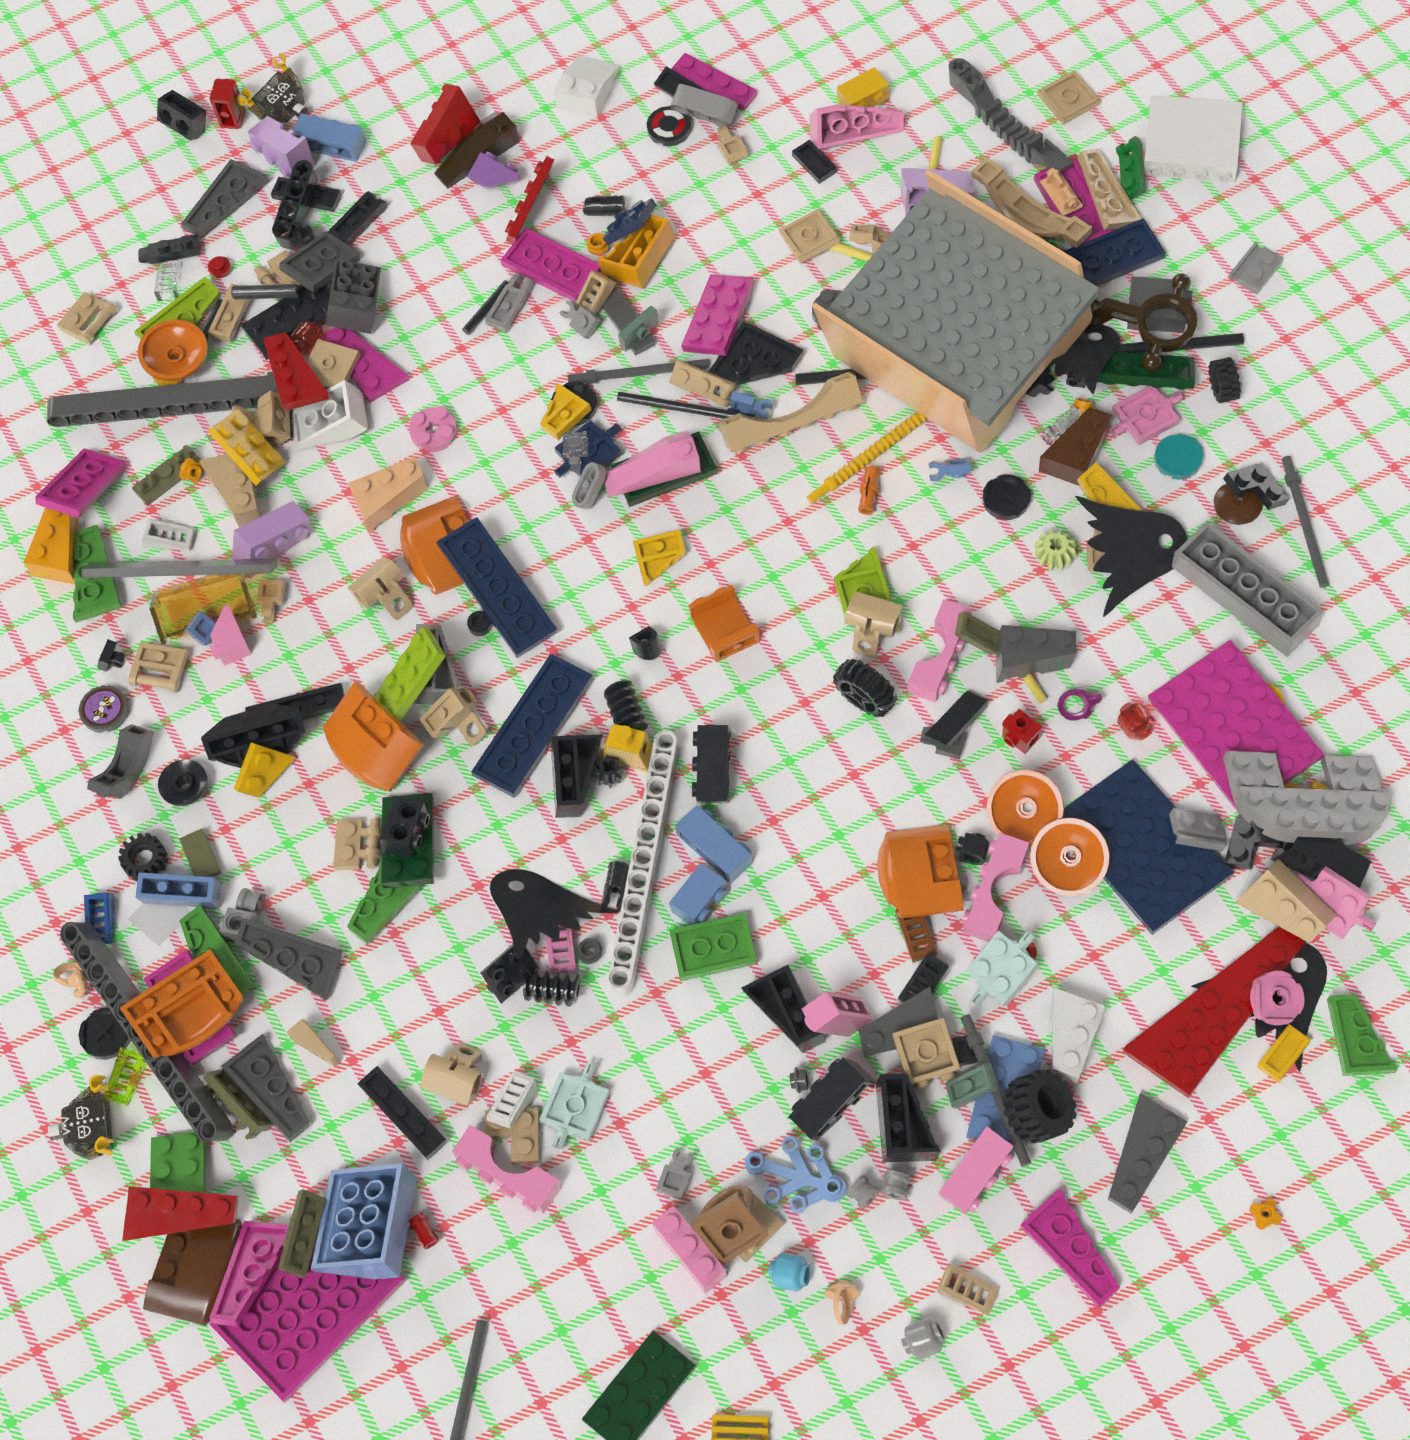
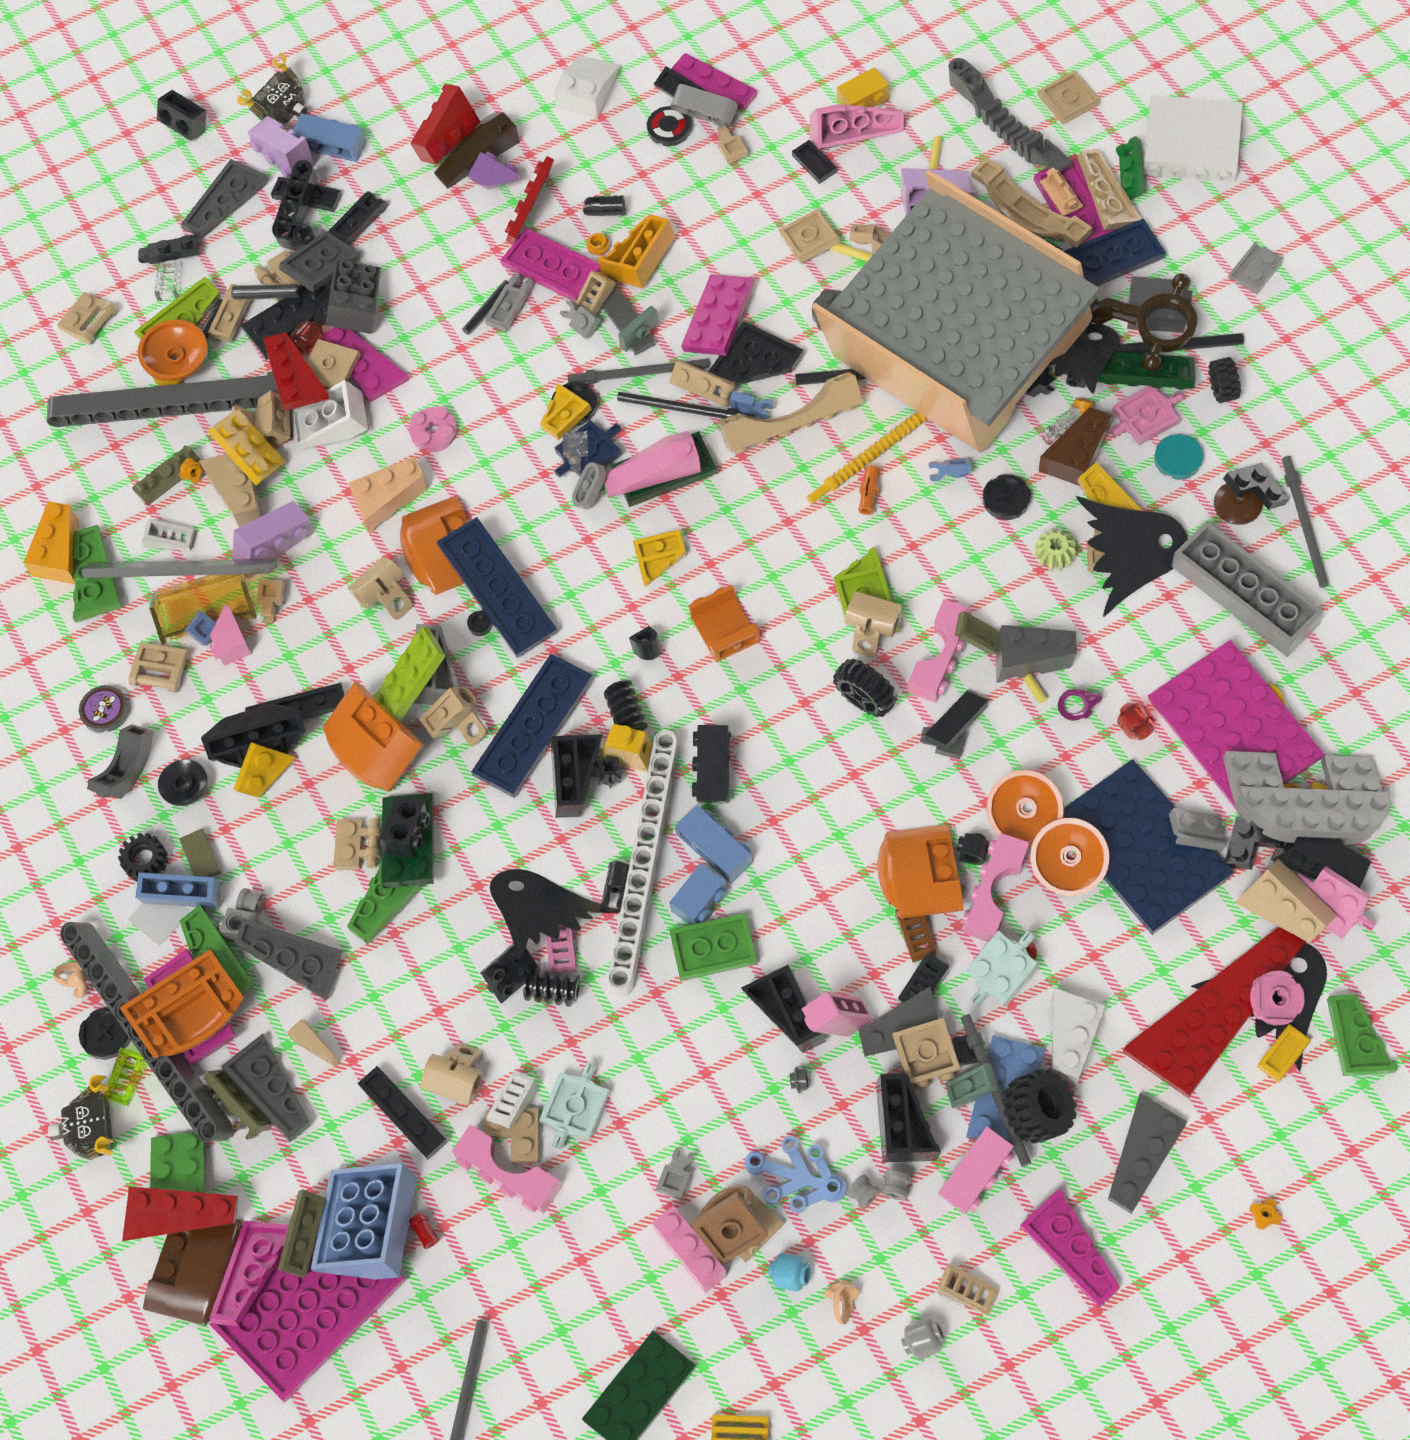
(80, 483): dark pink plate -> none
(108, 909): blue slope -> none
(110, 656): black tile -> none
(219, 266): red plate -> none
(225, 104): red brick -> none
(586, 944): dark grey plate -> none
(629, 221): dark blue plate -> none
(830, 1097): black wedge -> none
(1021, 731): red brick -> none

